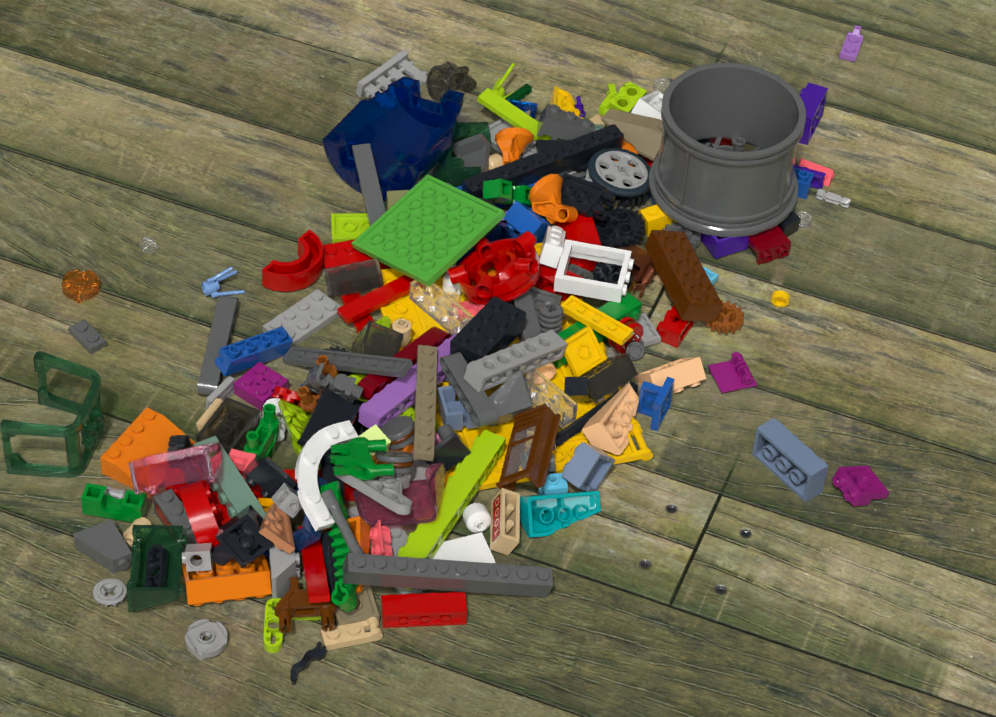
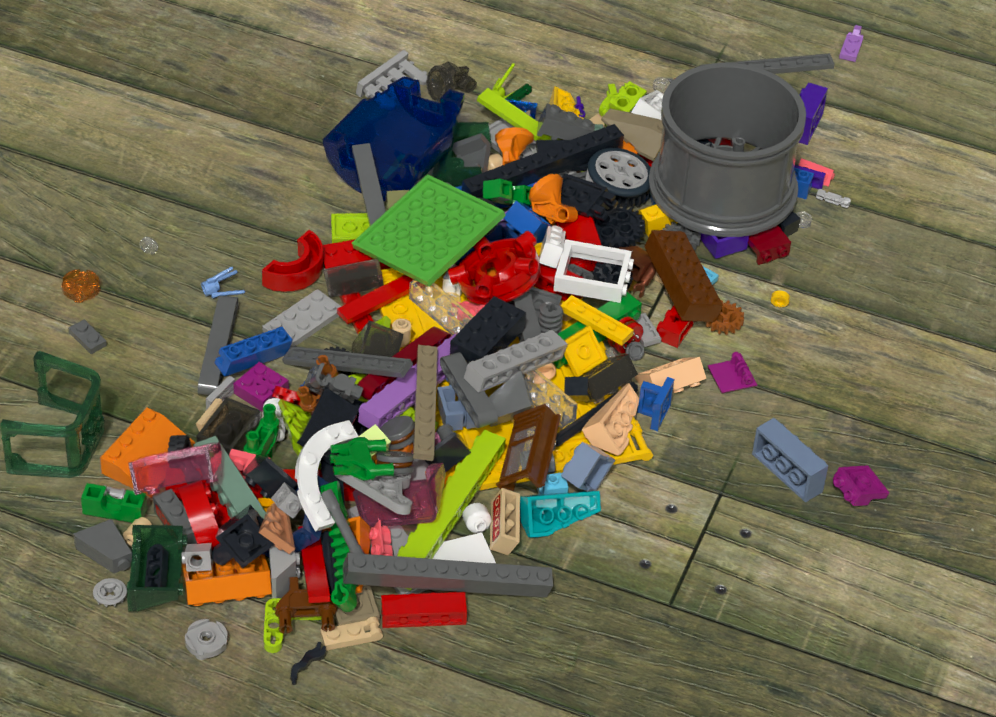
(792, 64): none -> dark grey tile

